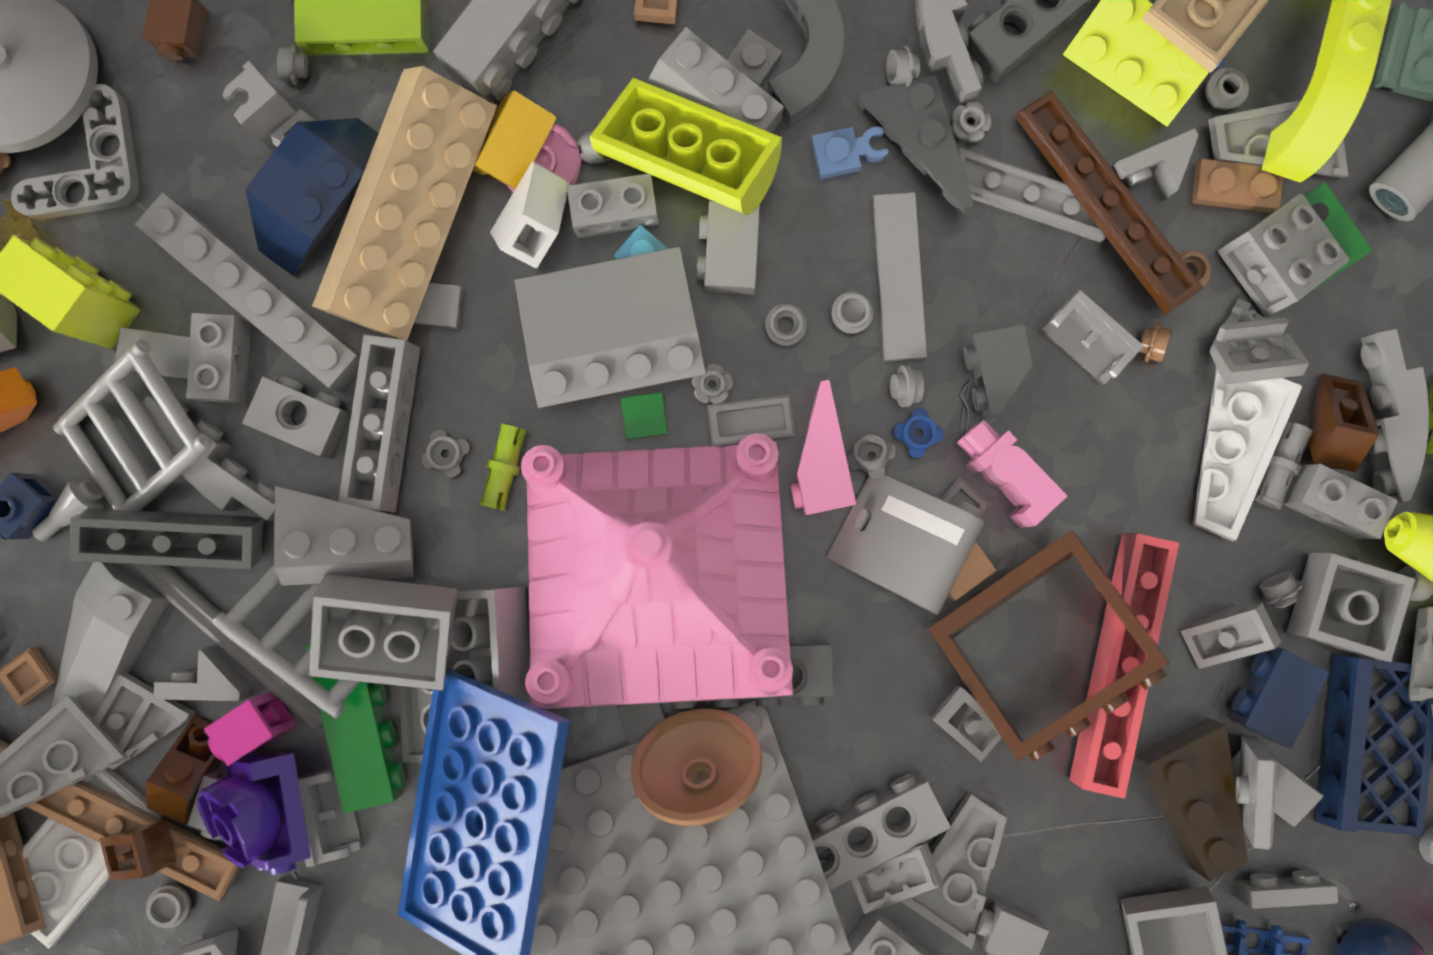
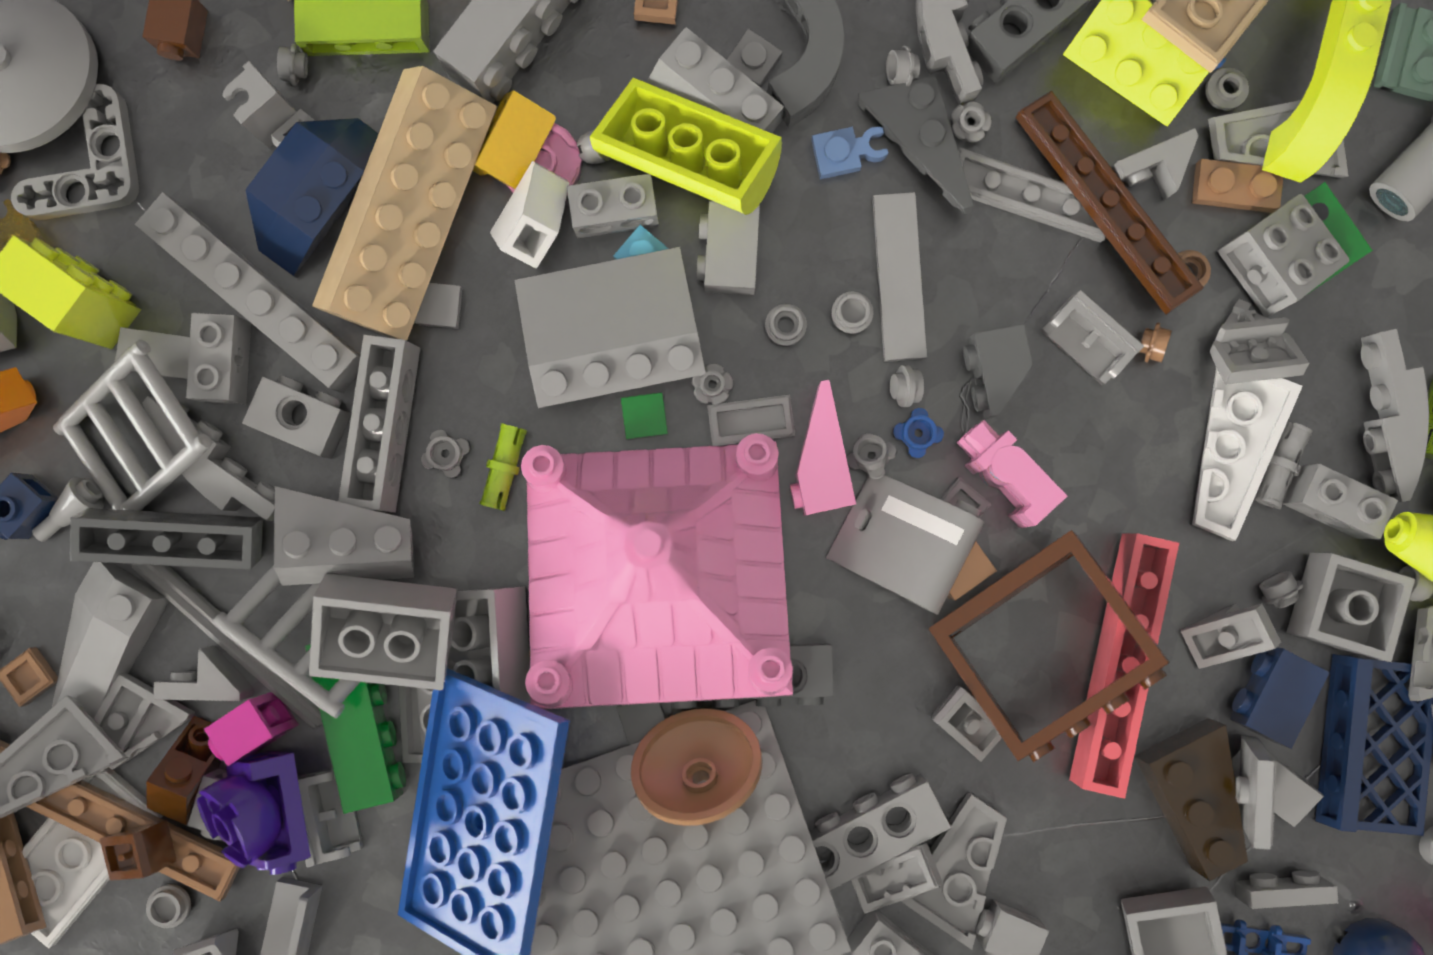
(1341, 423): reddish brown slope -> none

